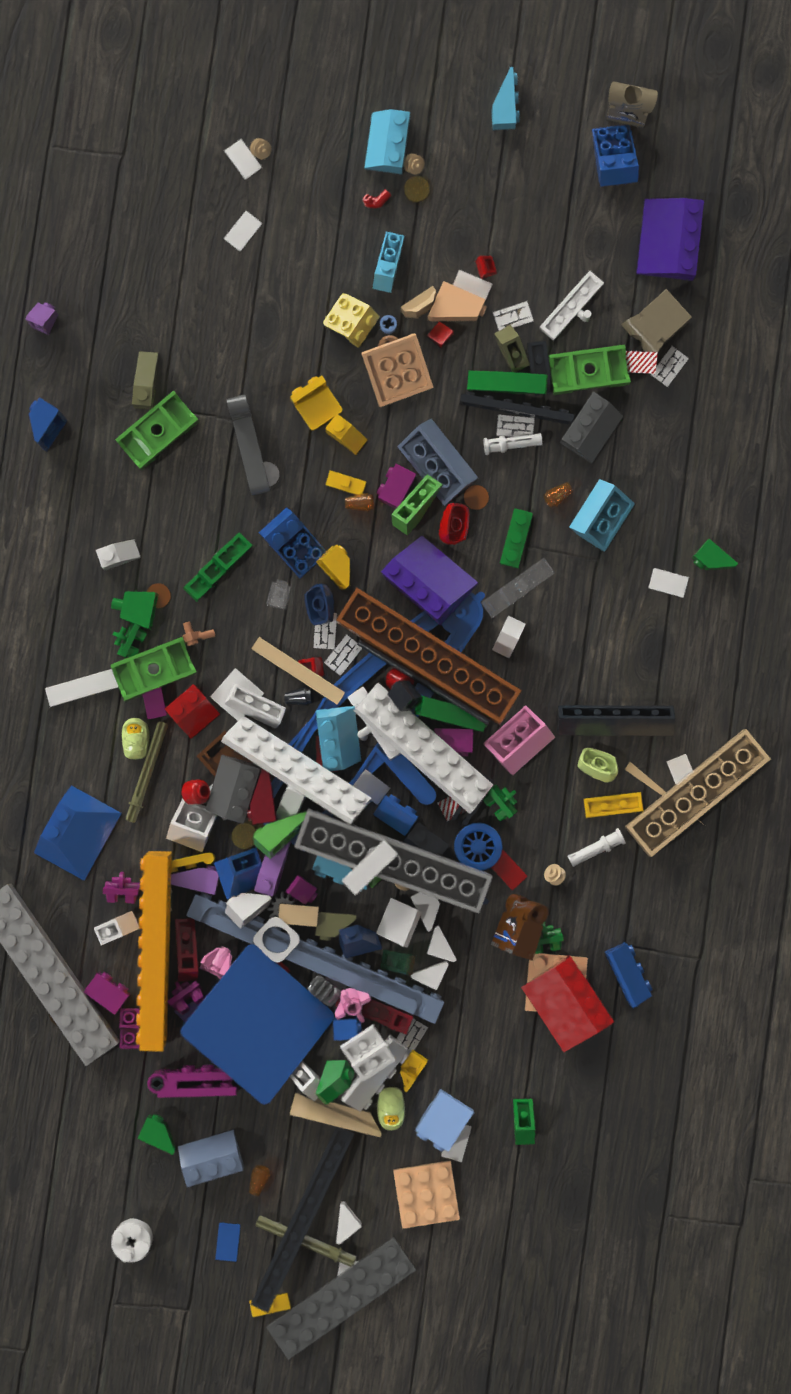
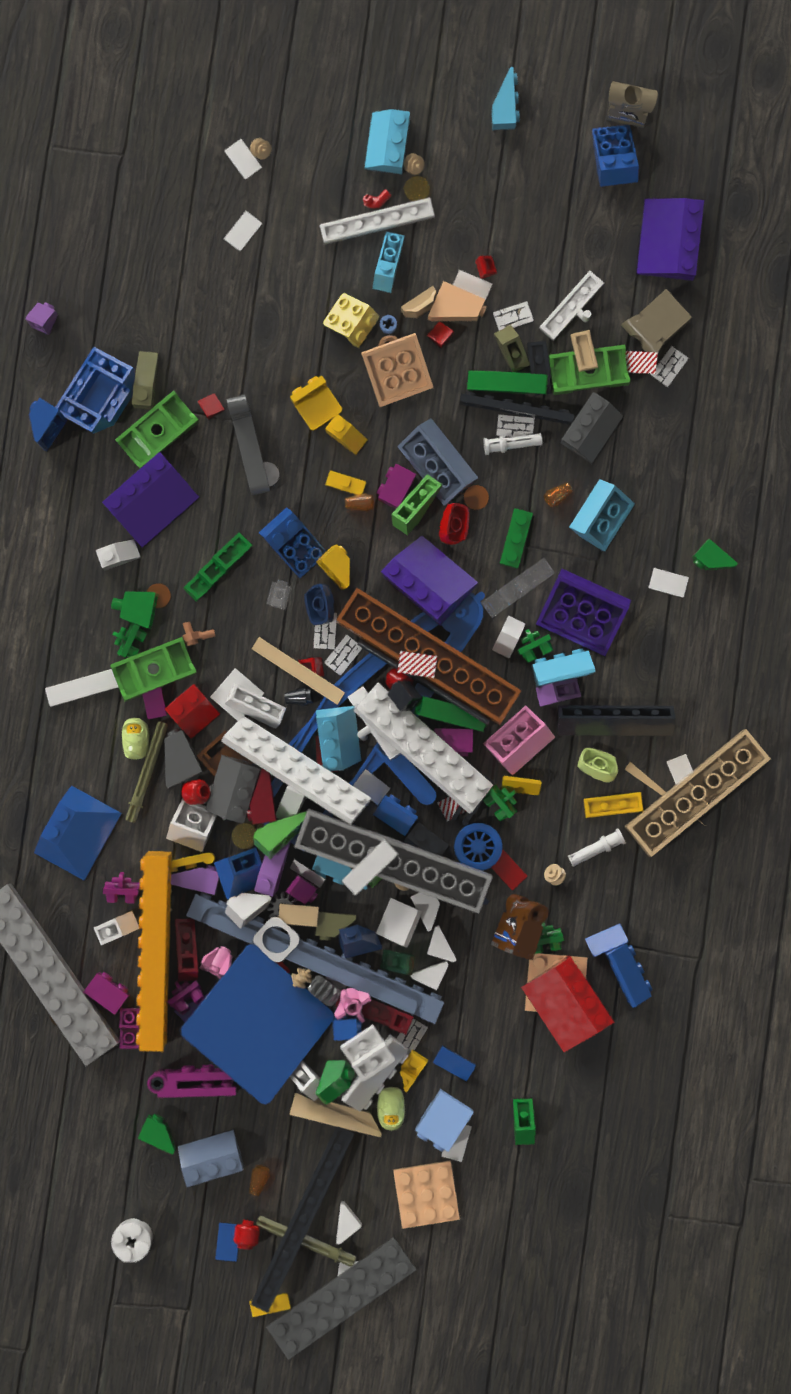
(98, 392): none -> blue slope
(150, 499): none -> dark purple slope
(179, 759): none -> dark grey slope
(211, 406): none -> red slope
(246, 1235): none -> red head
(301, 978): none -> tan wheel
(307, 873): none -> white sticker
(377, 220): none -> white tile
(417, 664): none -> sticker
(454, 1063): none -> blue slope
(521, 785): none -> yellow slope
(543, 643): none -> green hips
(558, 692): none -> medium lavender slope
(562, 667): none -> medium azure slope
(583, 612): none -> dark purple slope
(584, 351): none -> tan tile
(606, 940): none -> slope

